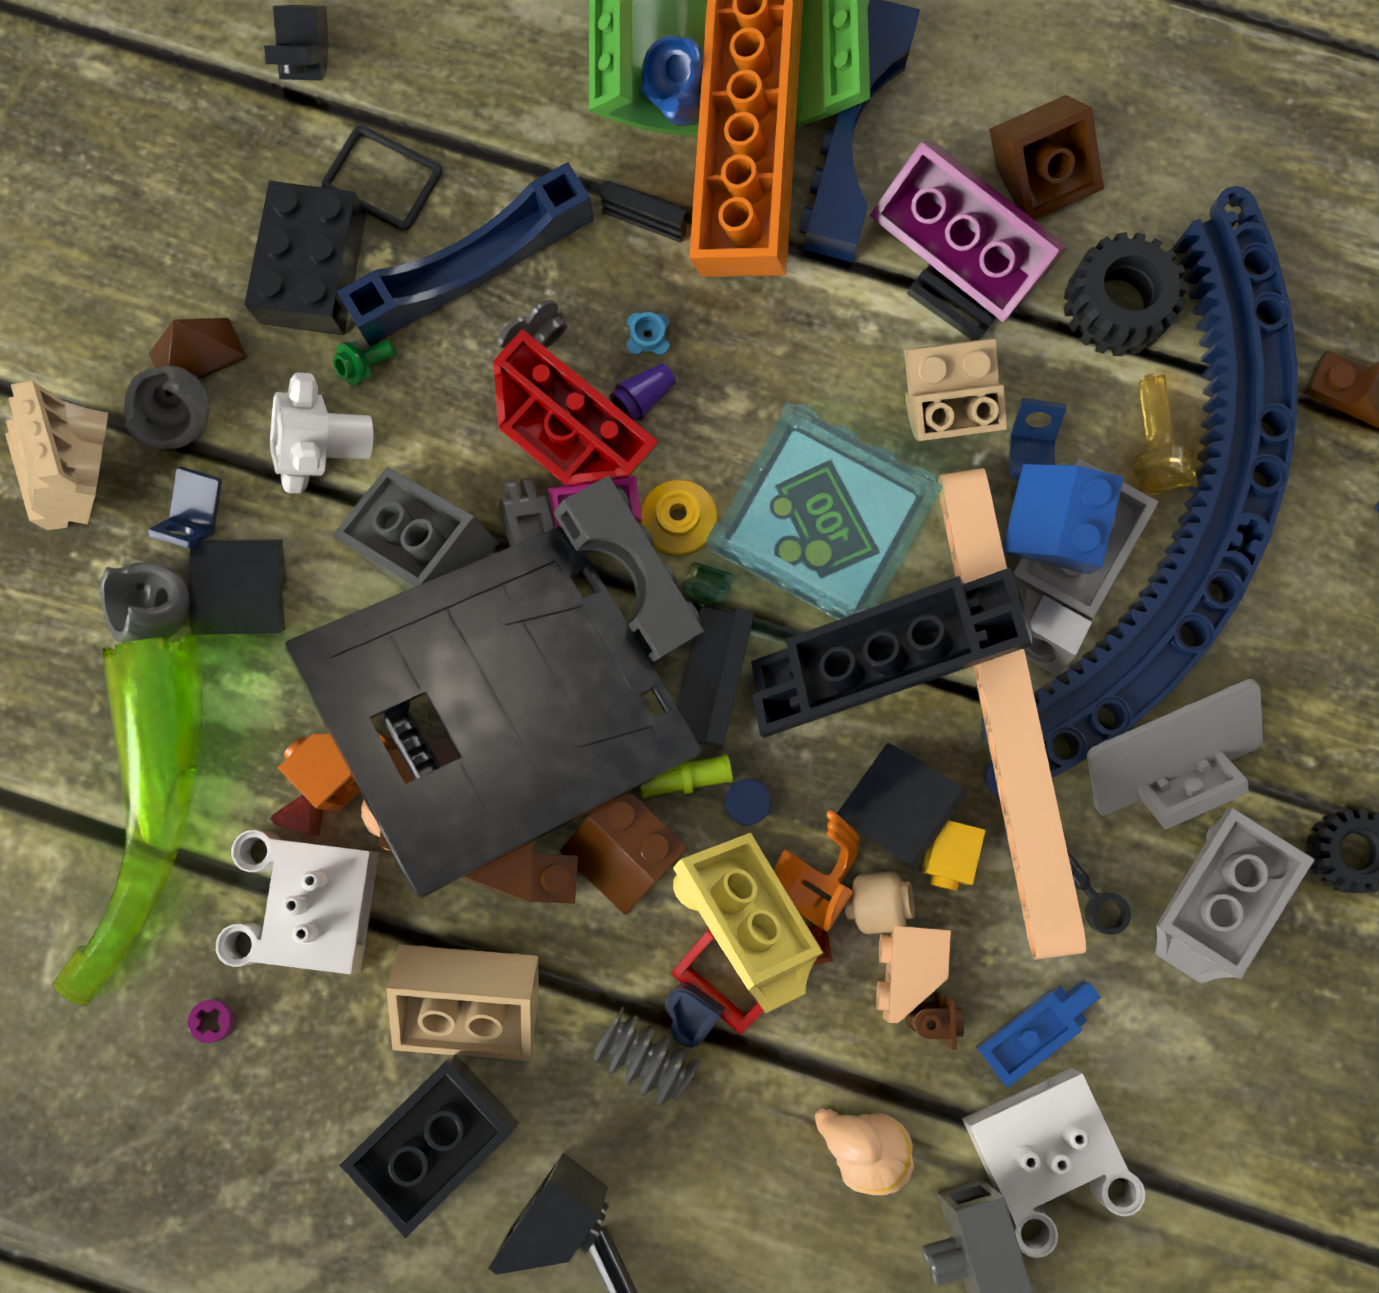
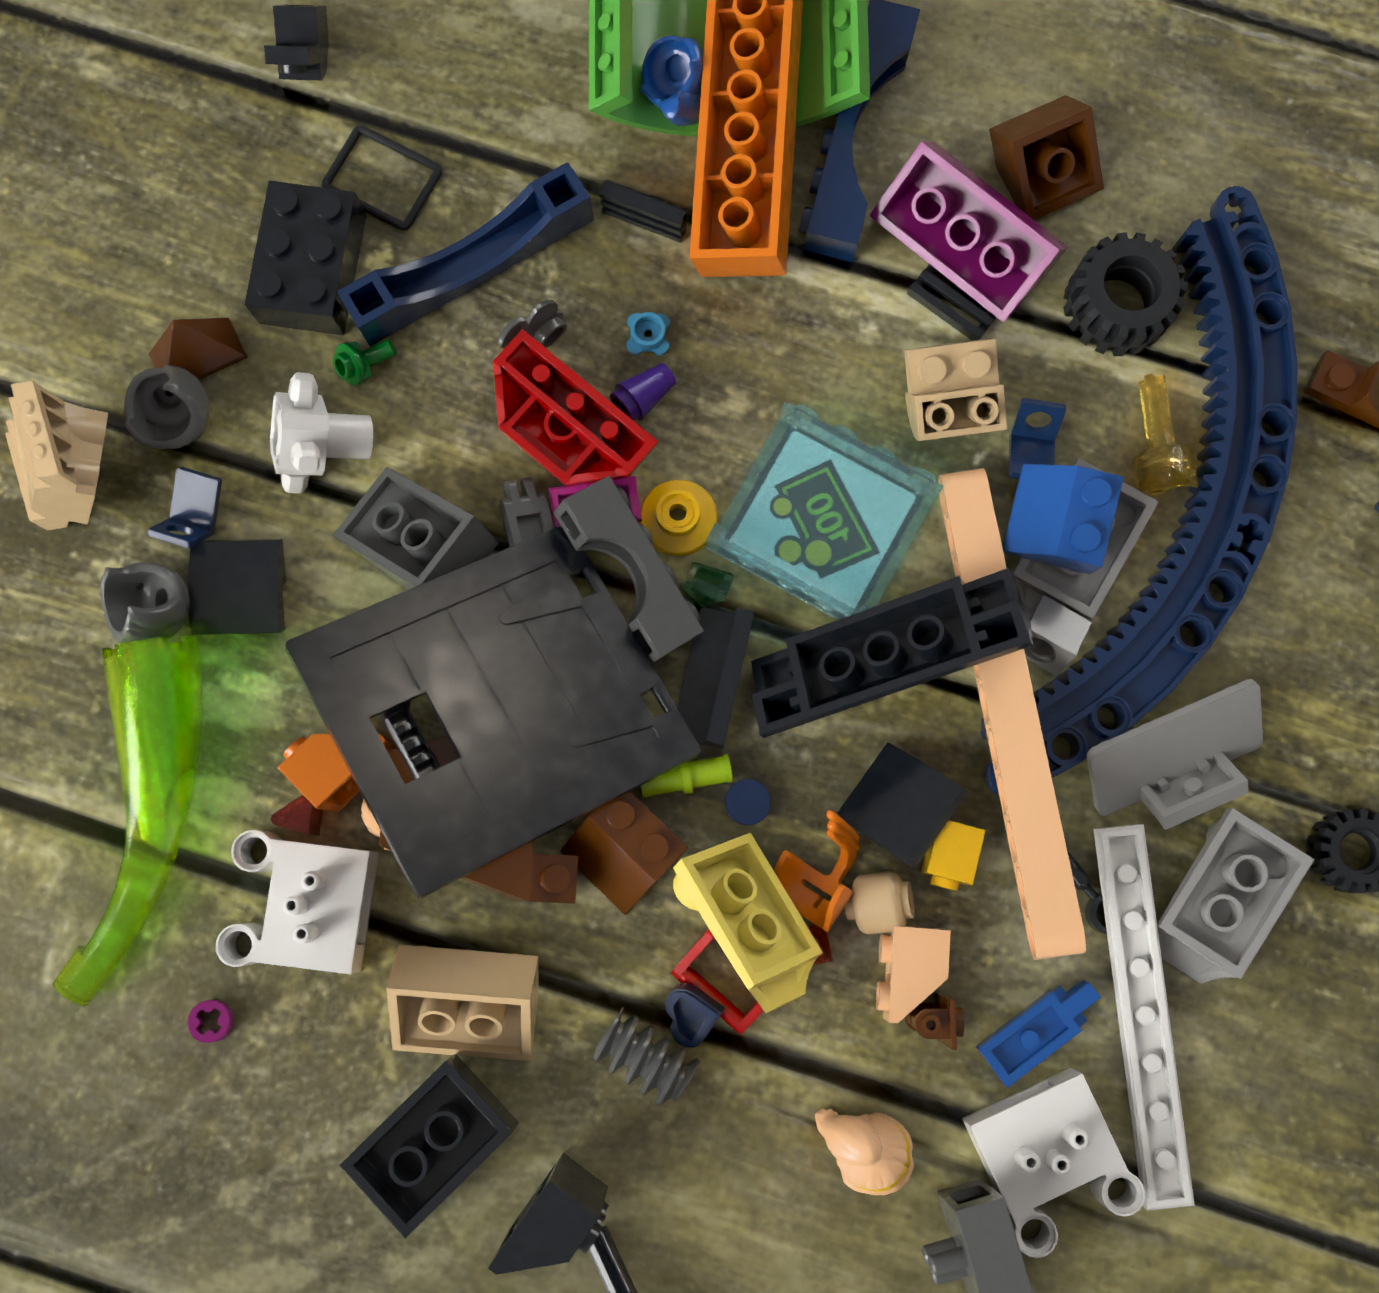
(1143, 1017): none -> white tile

